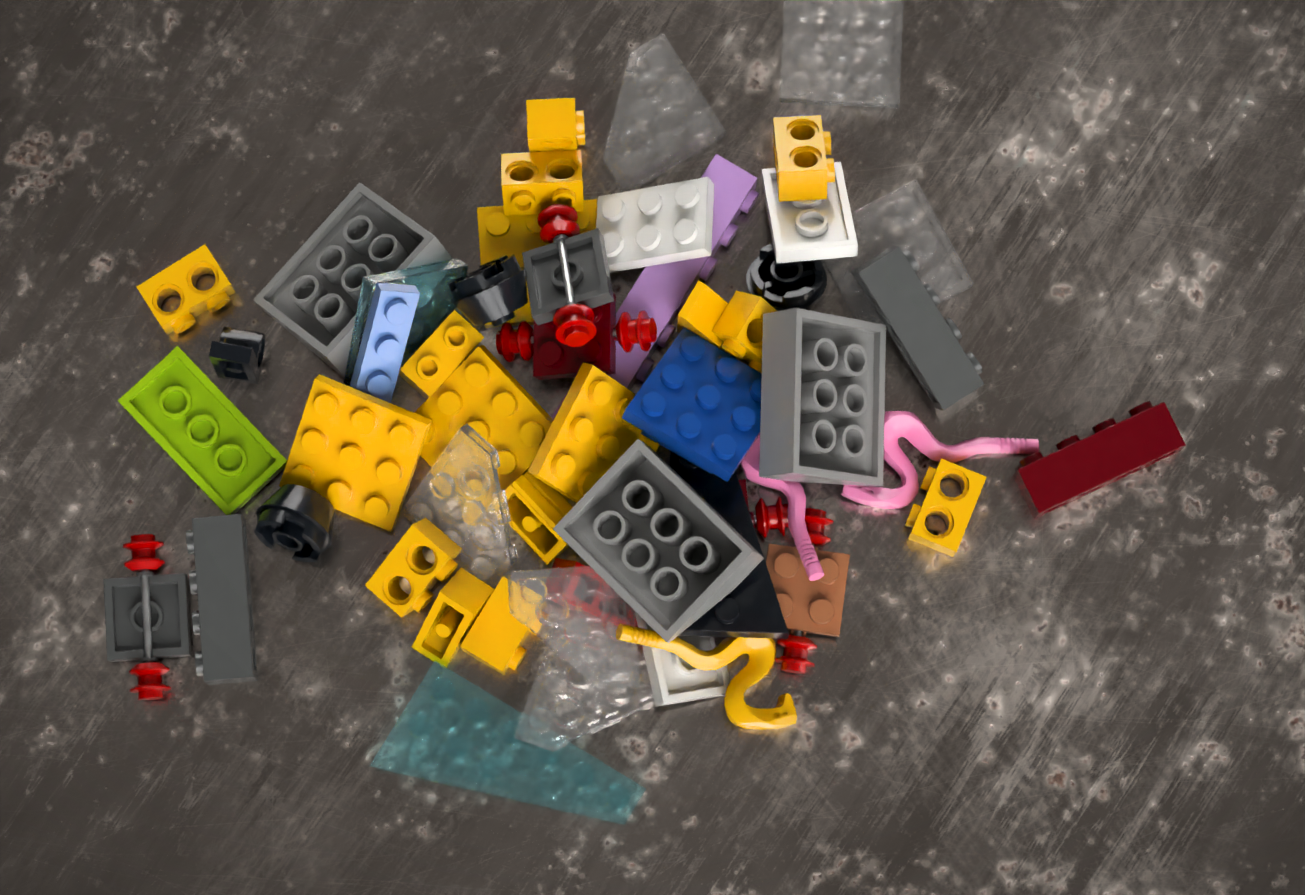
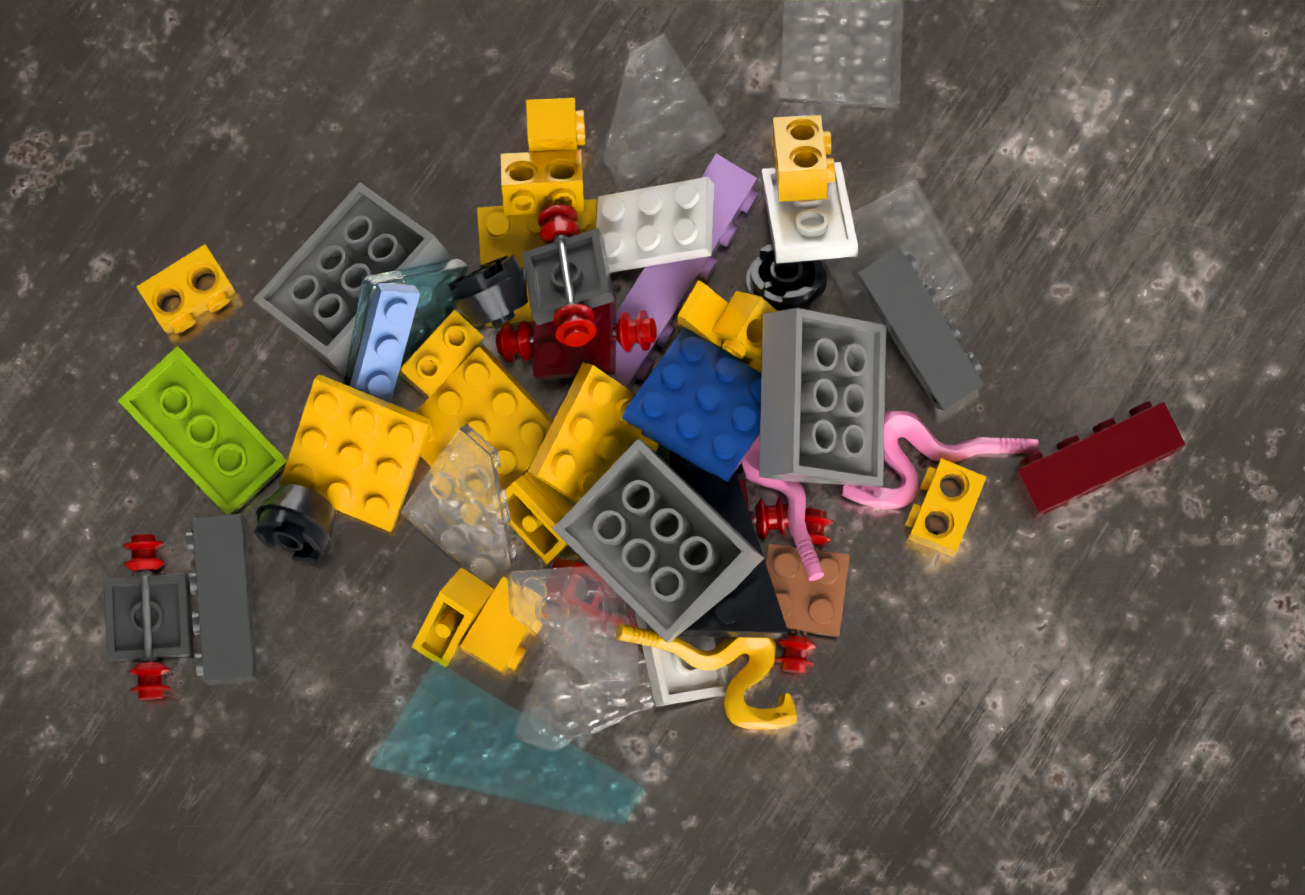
(238, 355): black plate -> none
(408, 562): yellow brick -> none

